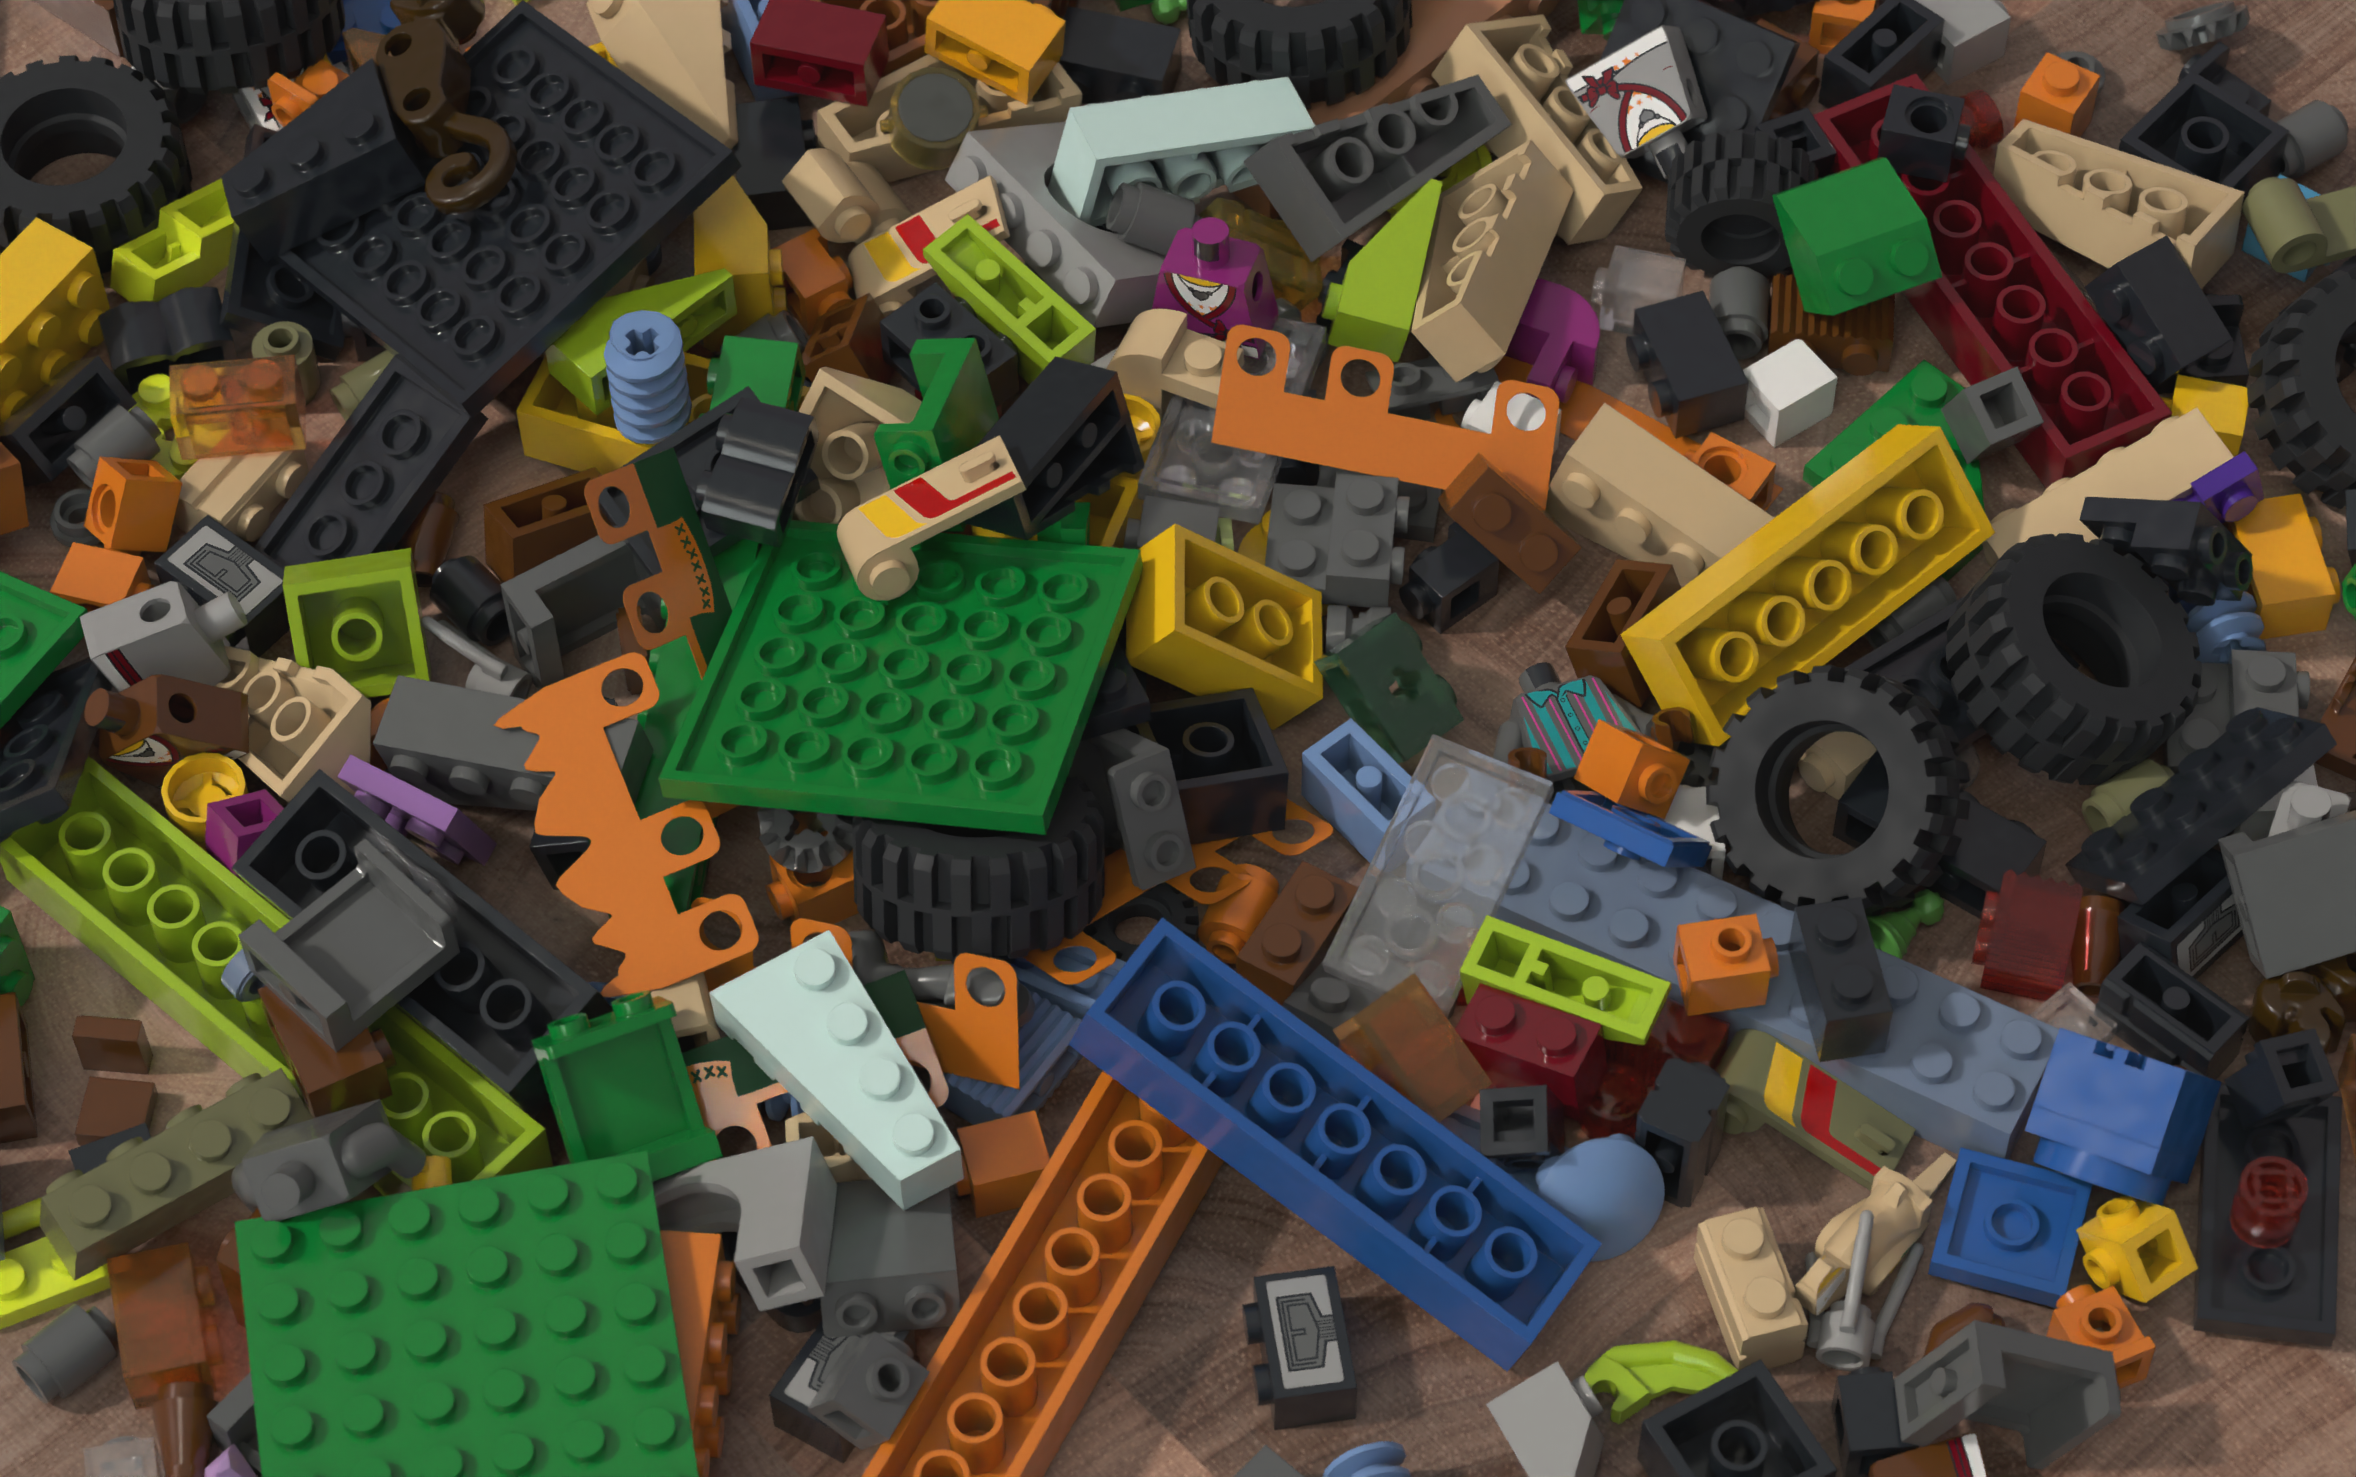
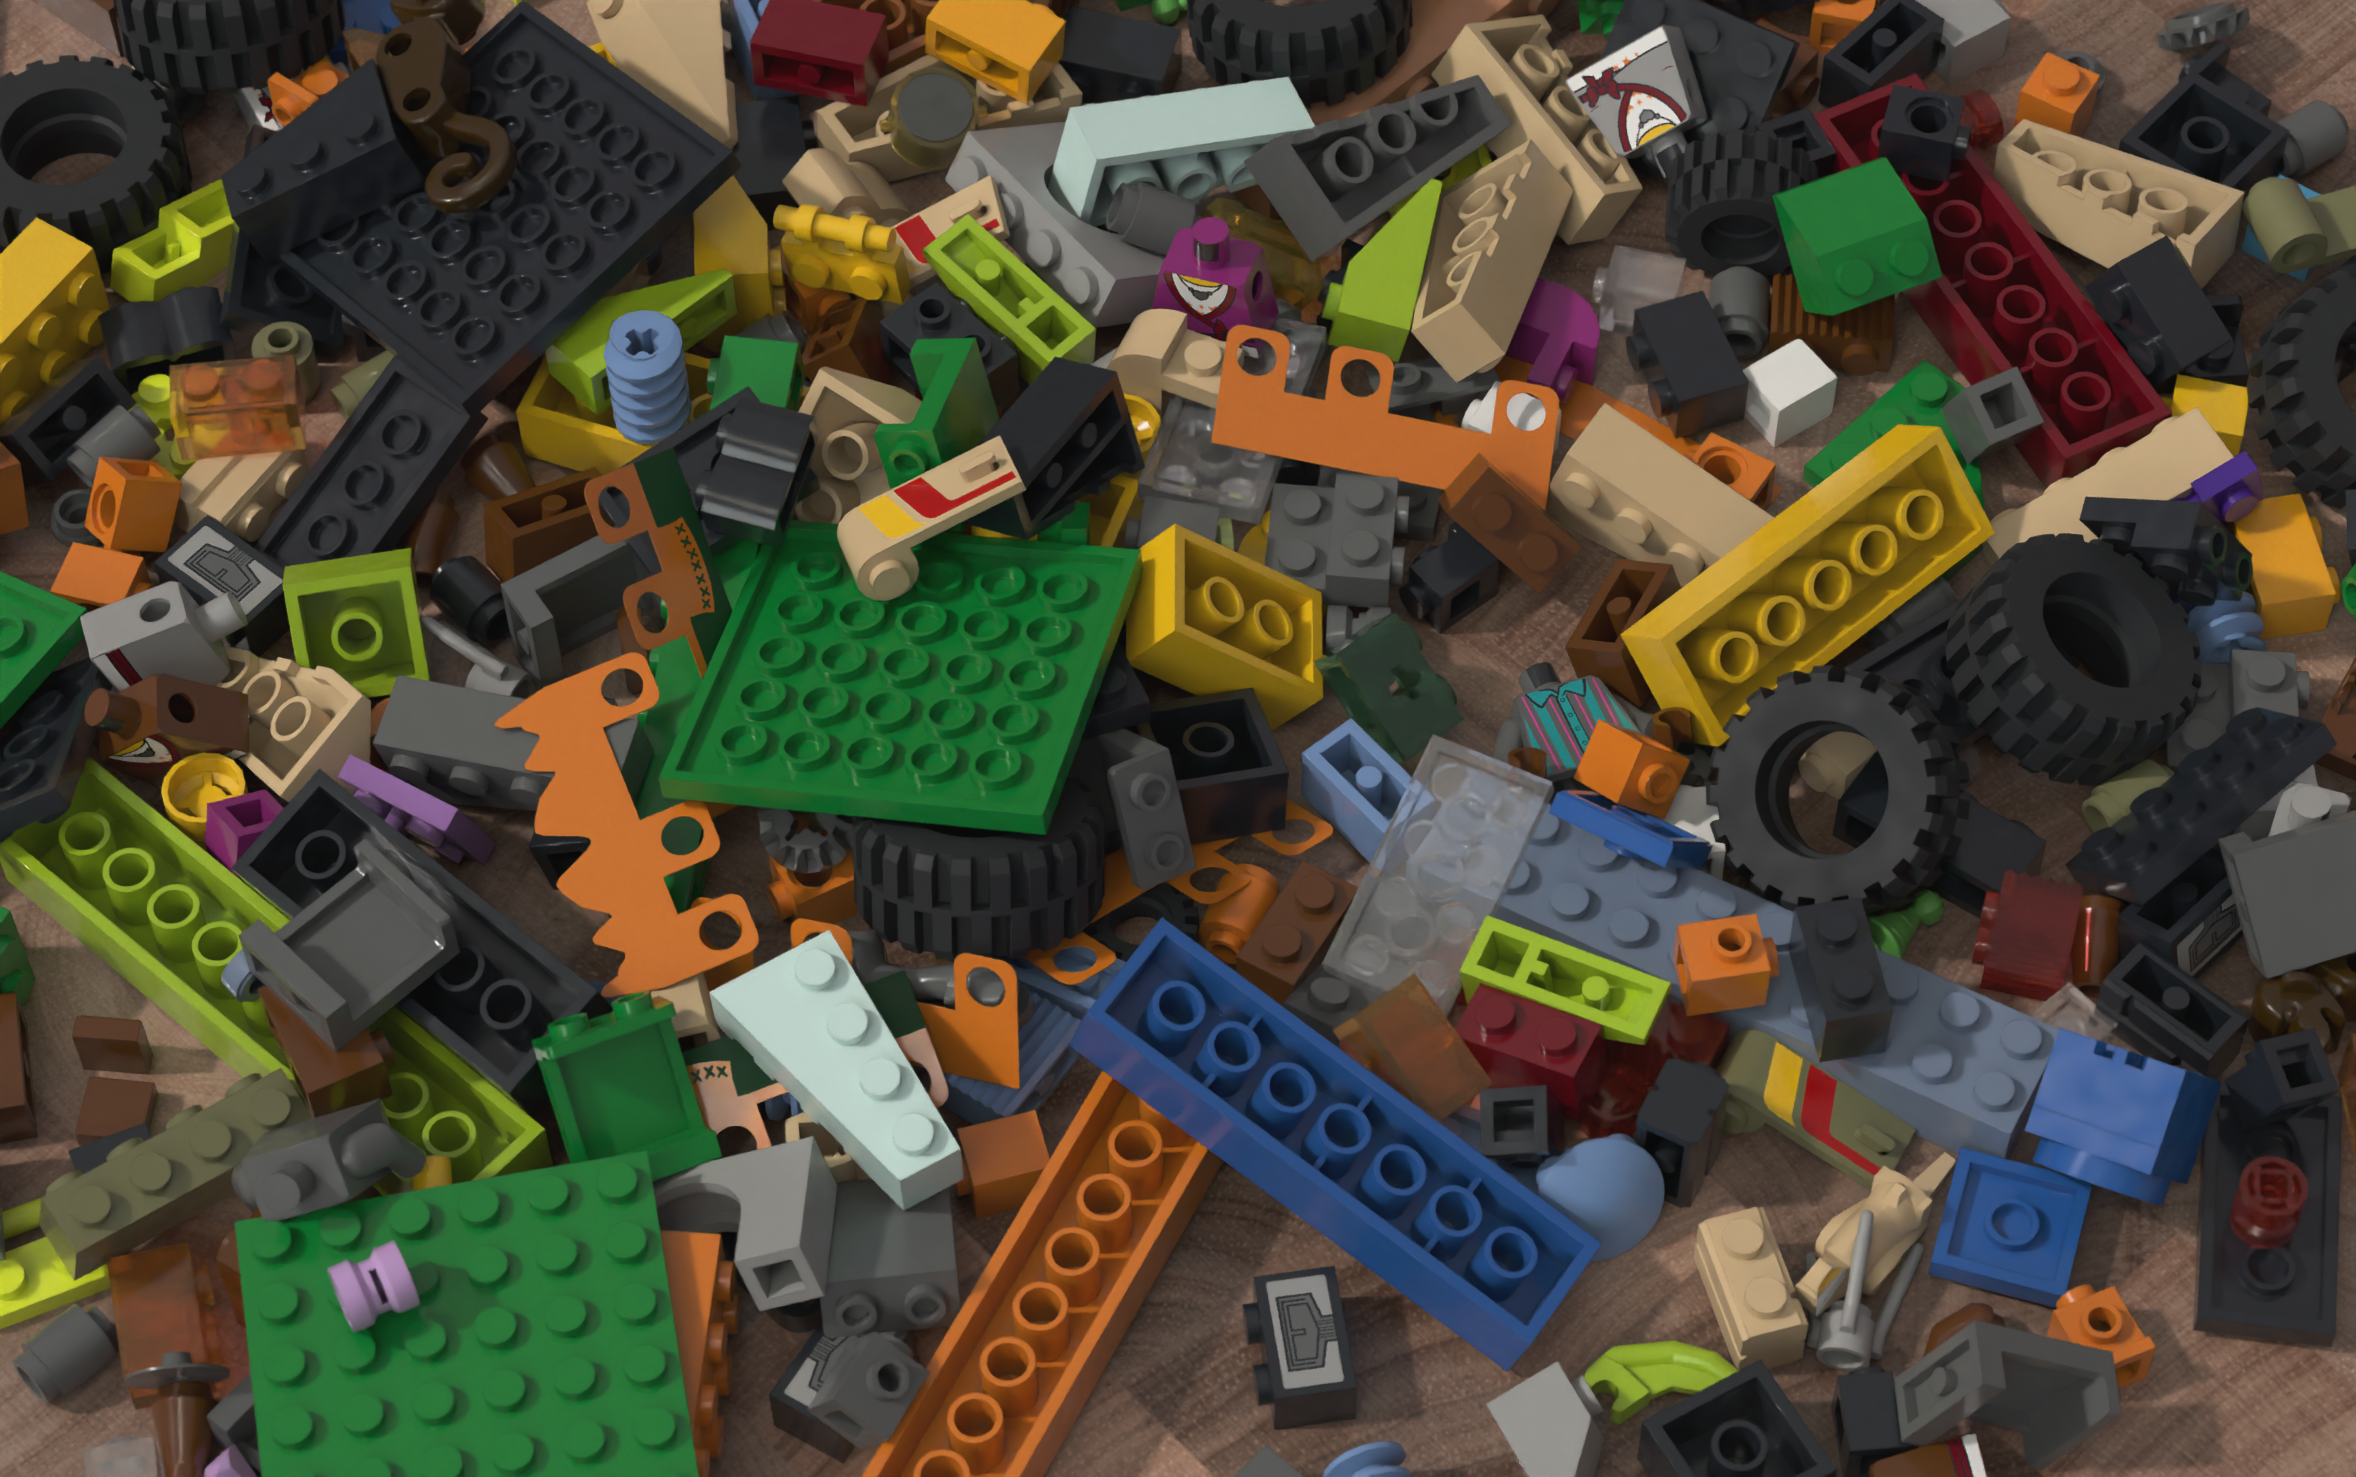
(176, 1368): none -> dark grey piece
(373, 1286): none -> lavender wheel
(495, 468): none -> reddish brown cone
(842, 253): none -> yellow plate
(2135, 1248): yellow brick -> none

